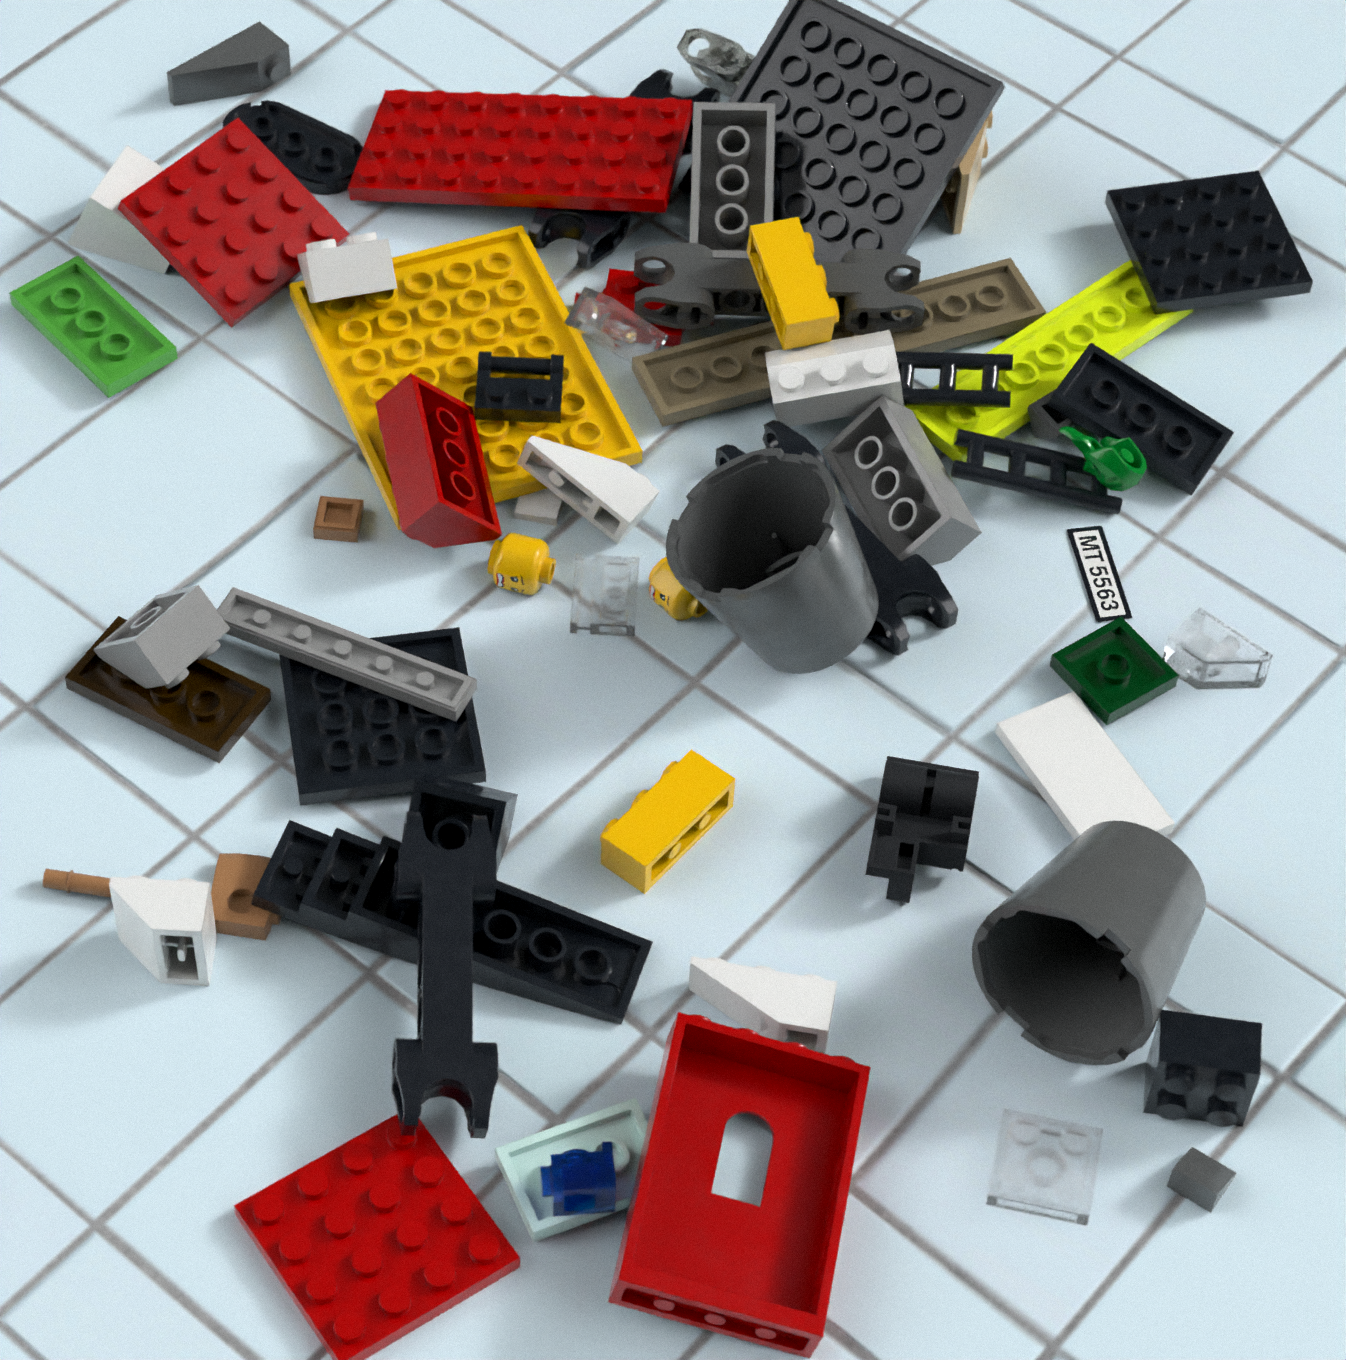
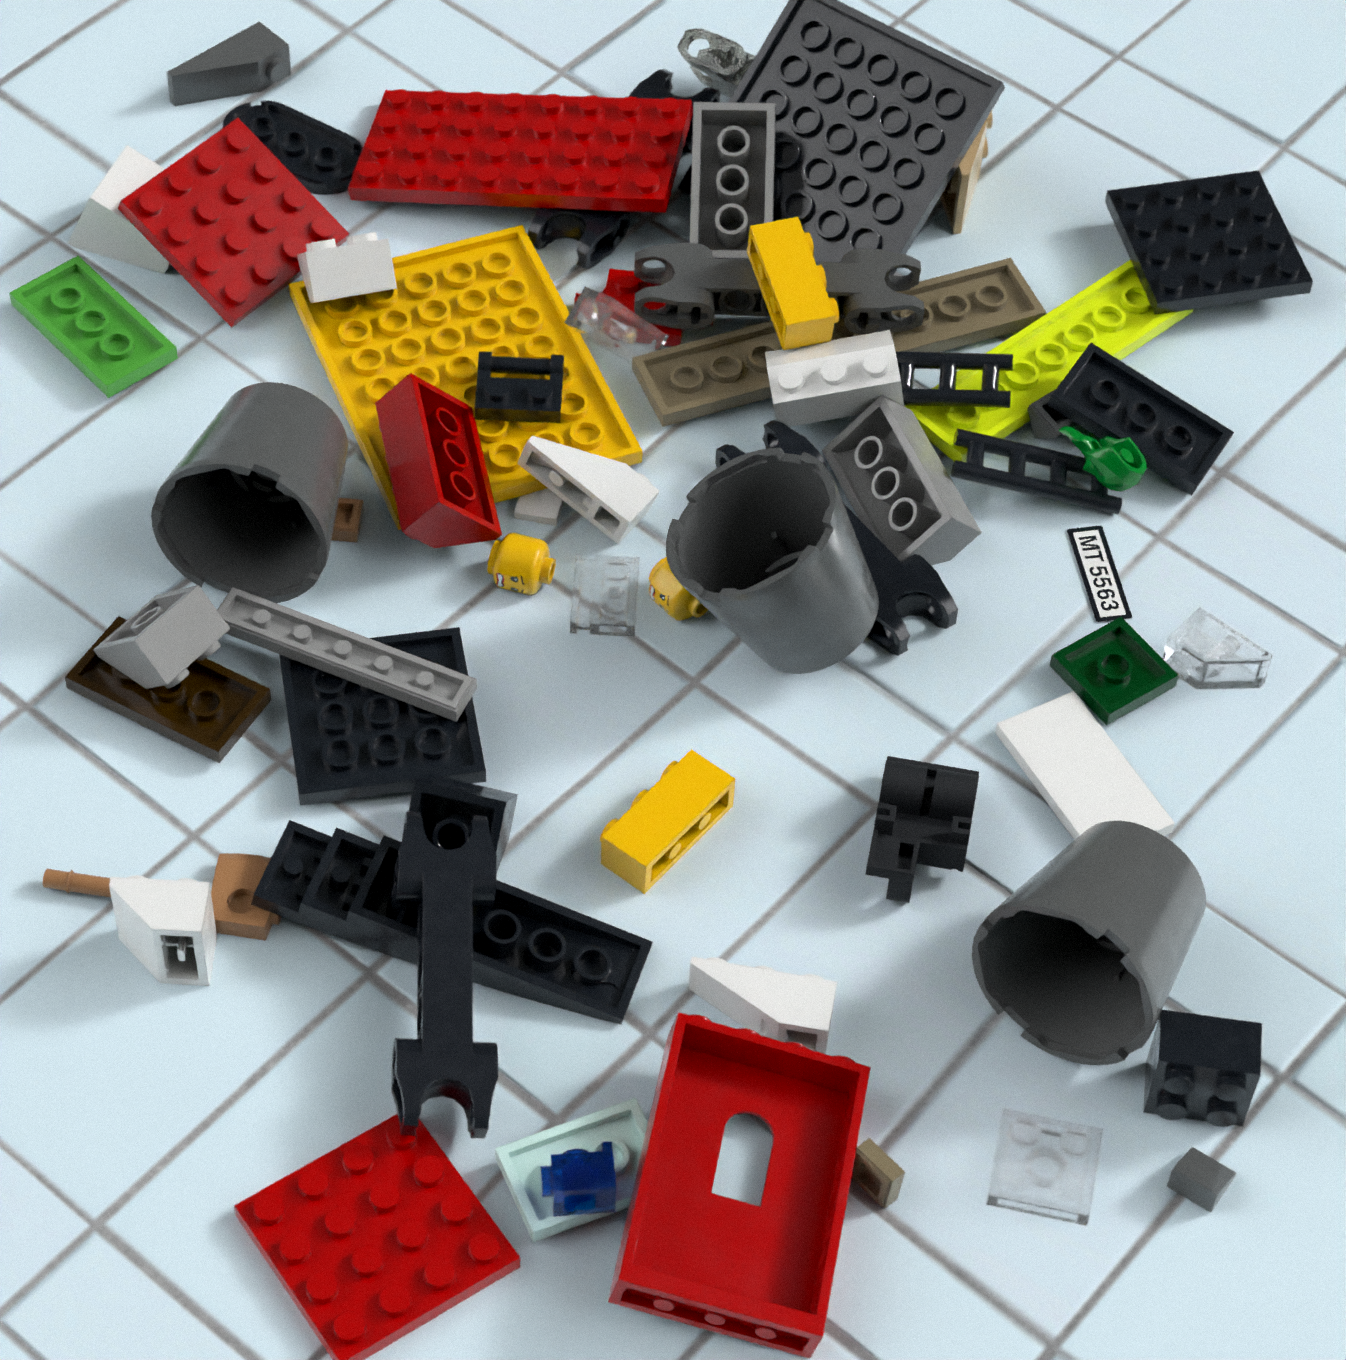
(256, 494): none -> dark grey cone
(877, 1173): none -> dark tan tile

